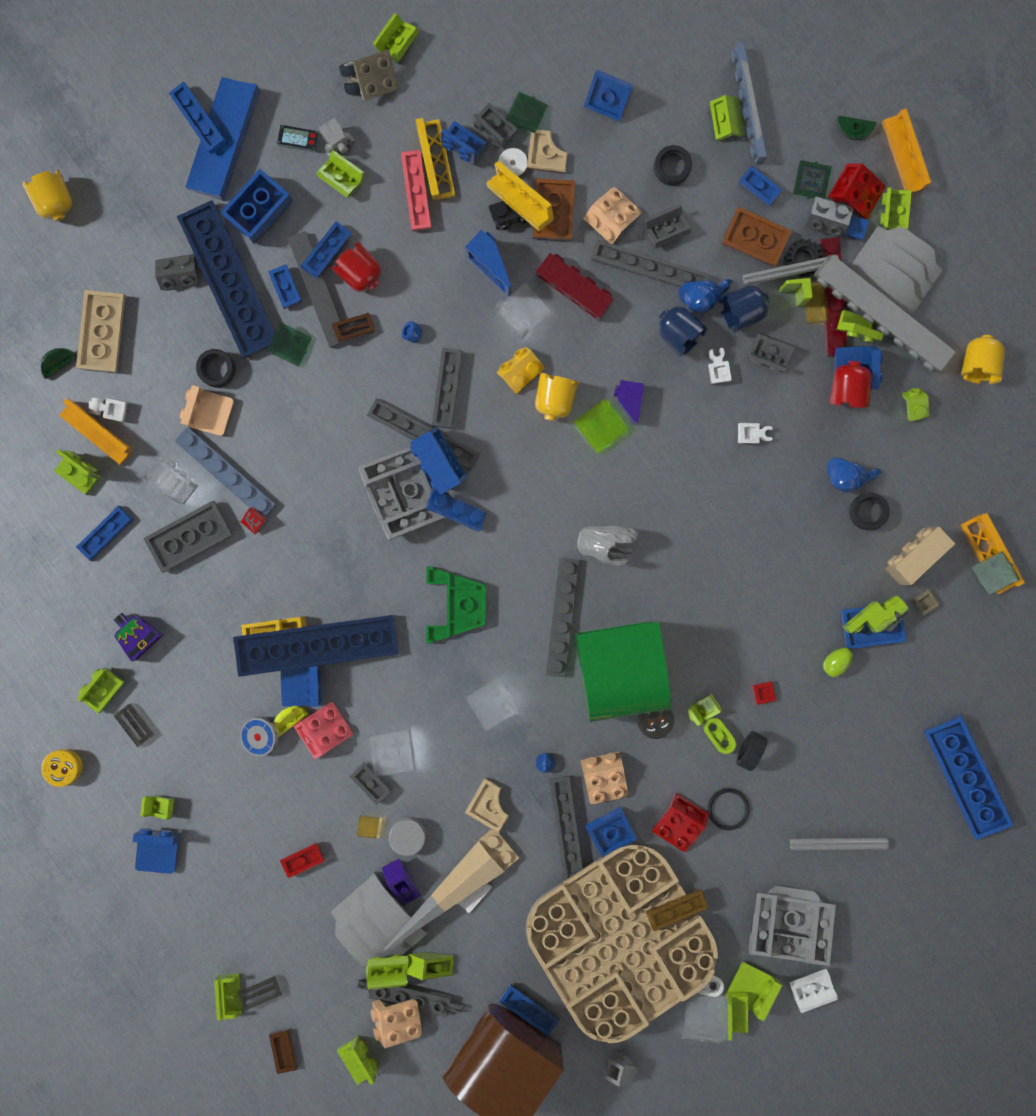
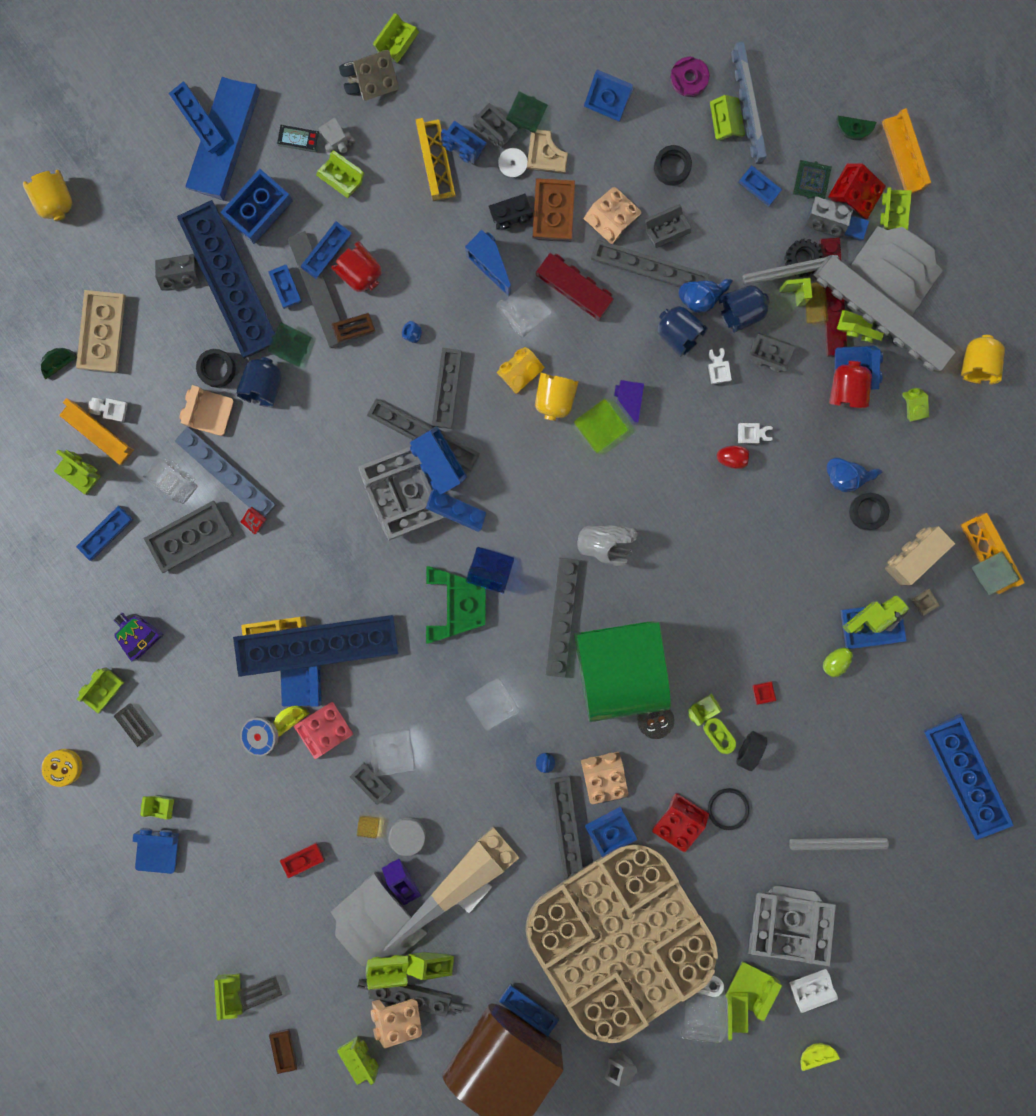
(260, 382): none -> dark blue cylinder
(416, 190): coral plate -> none
(486, 806): tan tile -> none
(490, 570): none -> clear blue bracket
(521, 197): yellow fence -> none
(677, 909): pearl gold tile -> none
(681, 84): none -> magenta tile
(733, 457): none -> red animal
(756, 237): dark orange plate -> none
(817, 1055): none -> neon yellow plate

